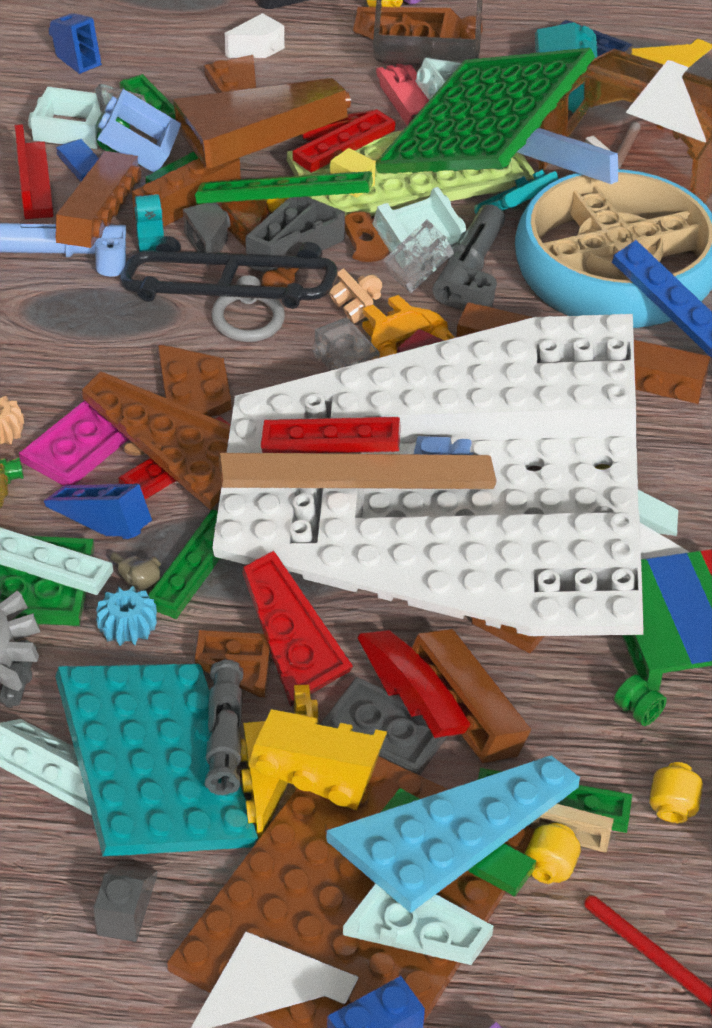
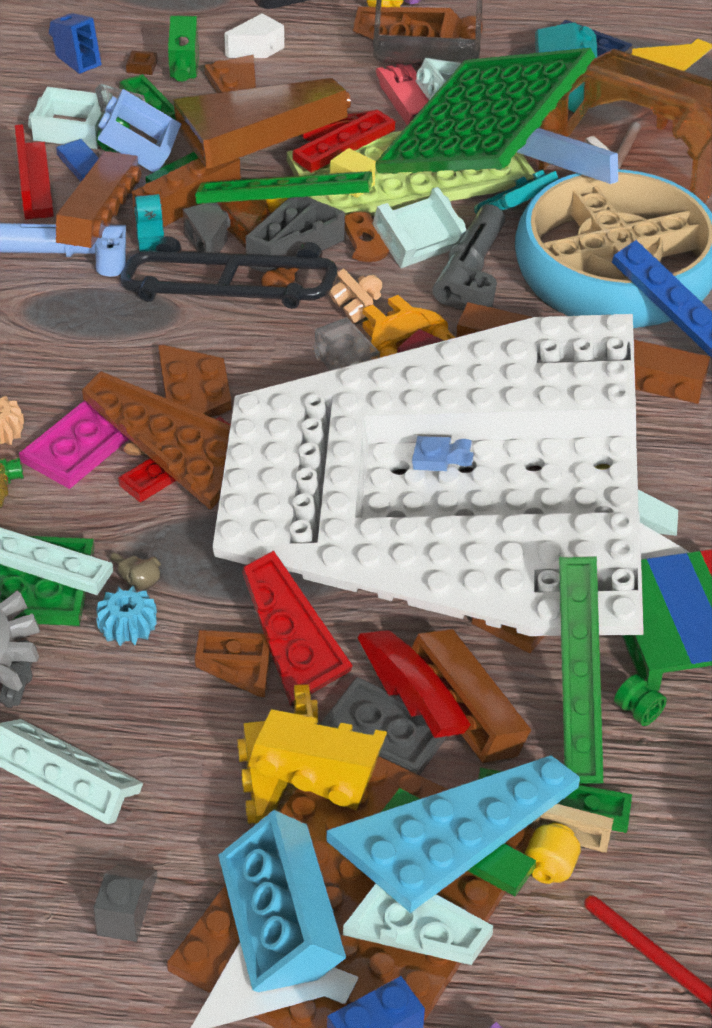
(103, 508): blue slope -> none
(141, 62): none -> reddish brown tile
(144, 759): teal plate -> none
(183, 59): none -> green torso
(187, 570): green tile -> none
(225, 723): dark grey piece -> none
(248, 335): light grey piece -> none
(280, 904): none -> medium azure slope
(331, 435): red plate -> none
(356, 471): medium nougat tile -> none
(418, 256): clear brick -> none
(581, 668): none -> green tile
(668, 102): white sticker -> none
(676, 792): yellow head -> none

